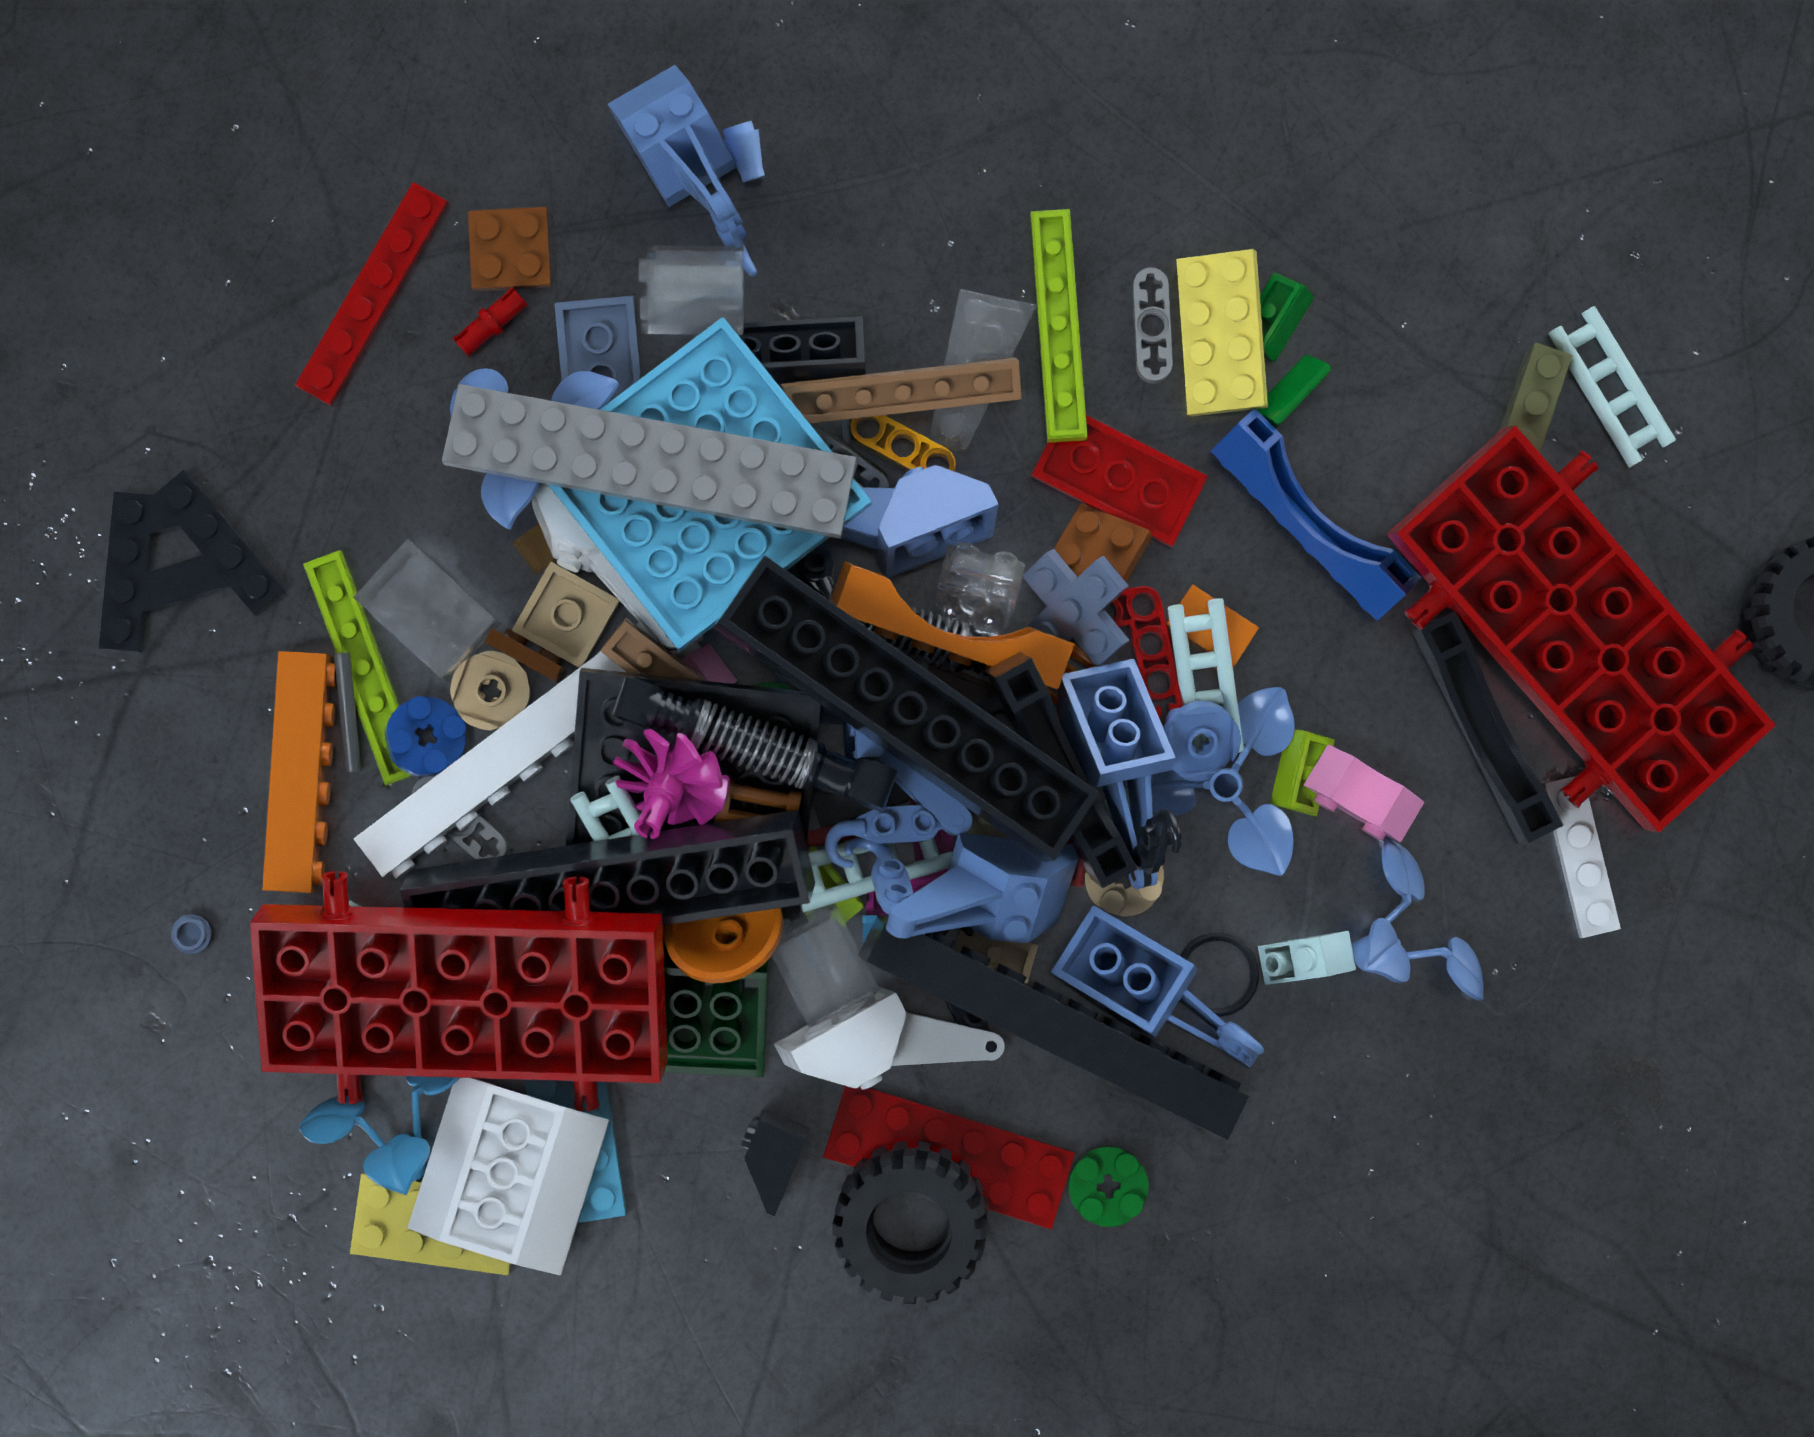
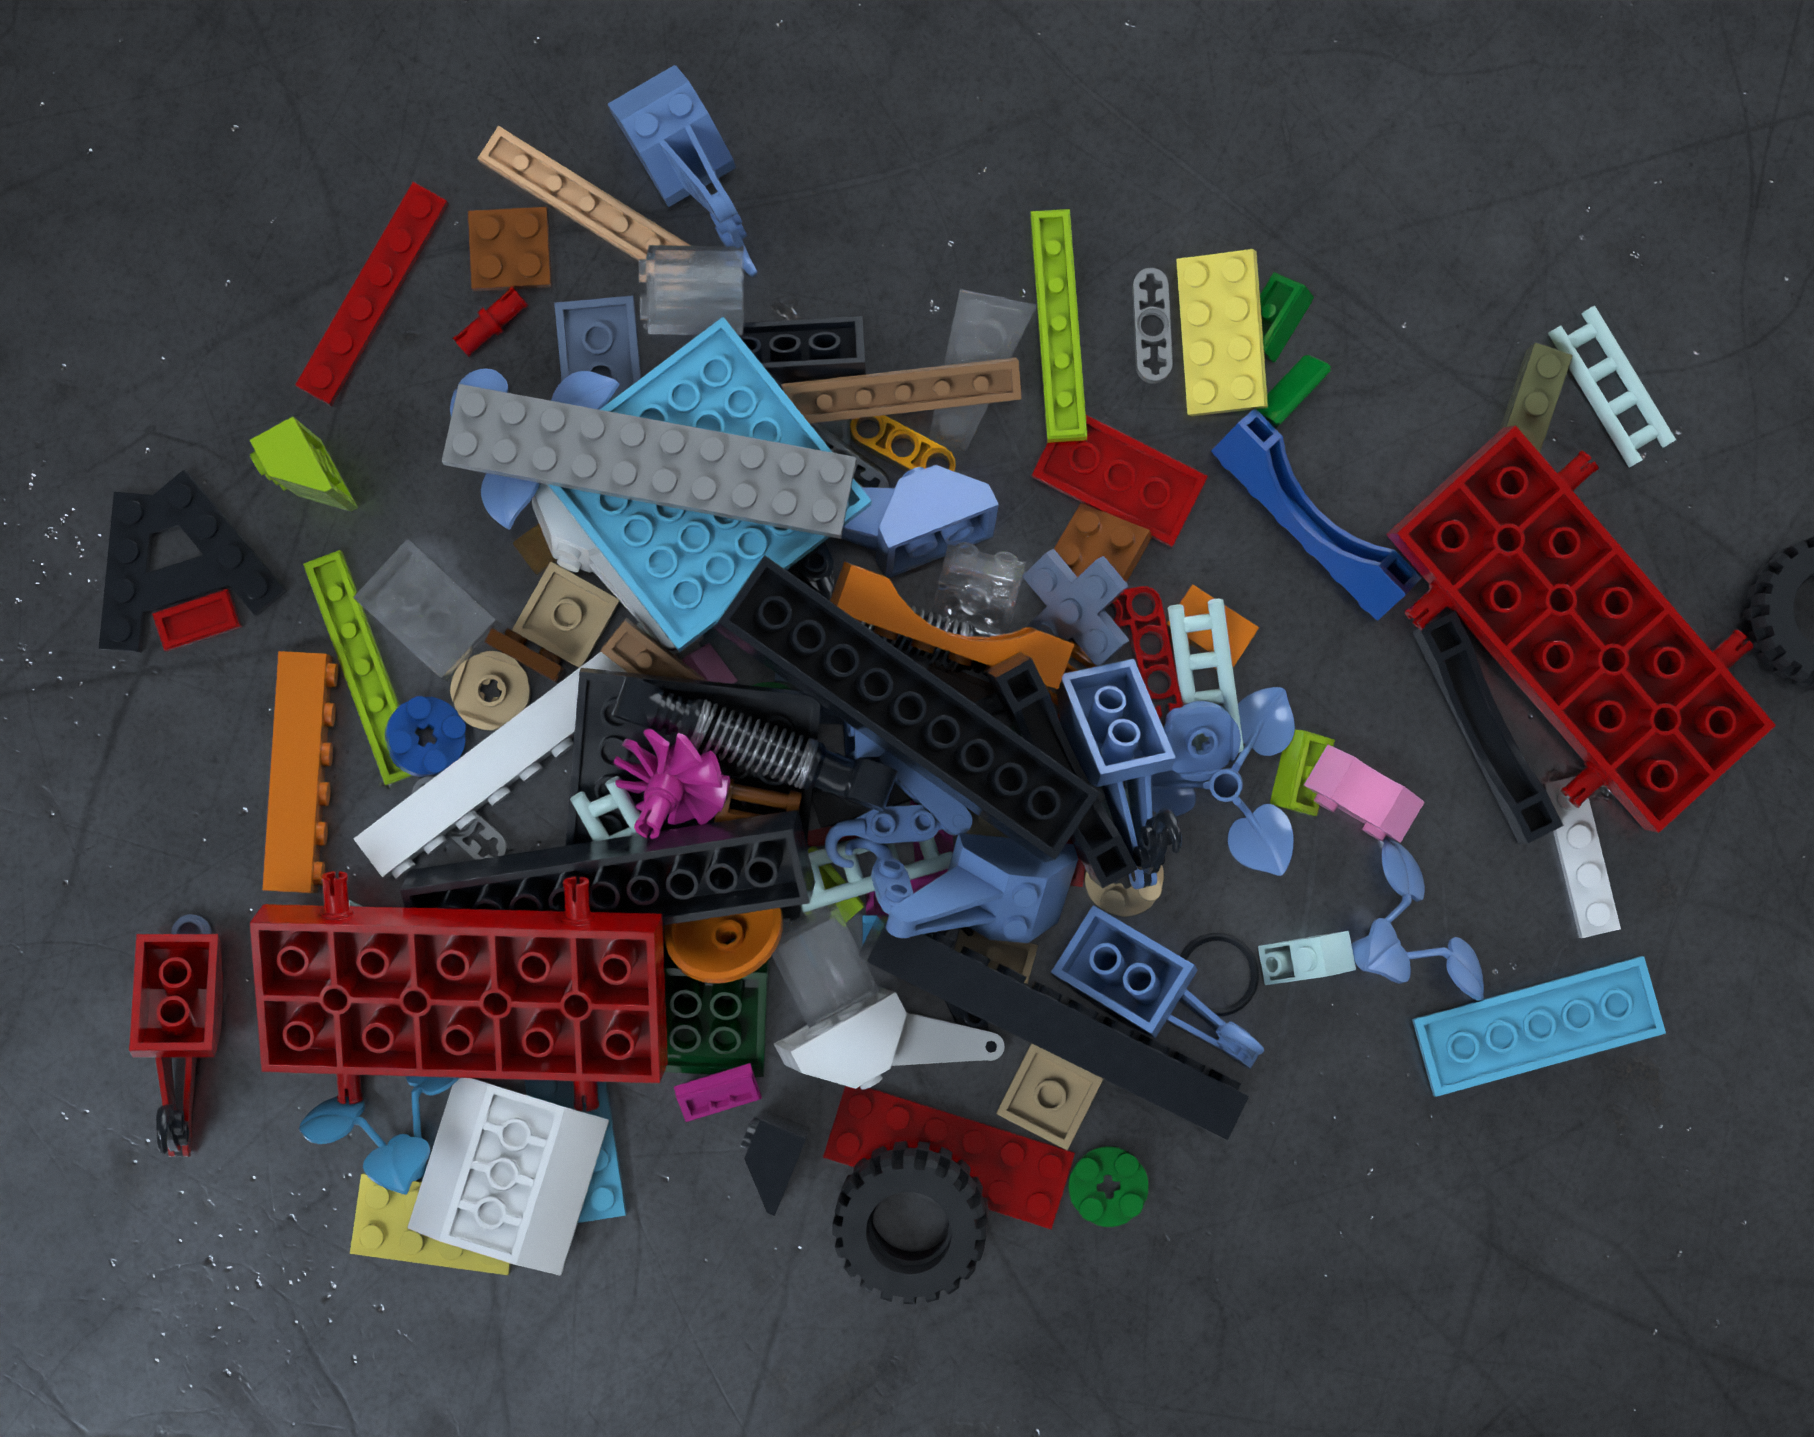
(176, 1015): none -> red slope
(197, 620): none -> red tile
(301, 464): none -> lime slope
(347, 712): dark grey bar -> none
(573, 195): none -> light nougat tile
(717, 1092): none -> dark pink plate
(745, 150): light blue cone -> none
(1049, 1096): none -> tan plate
(1538, 1026): none -> medium azure plate

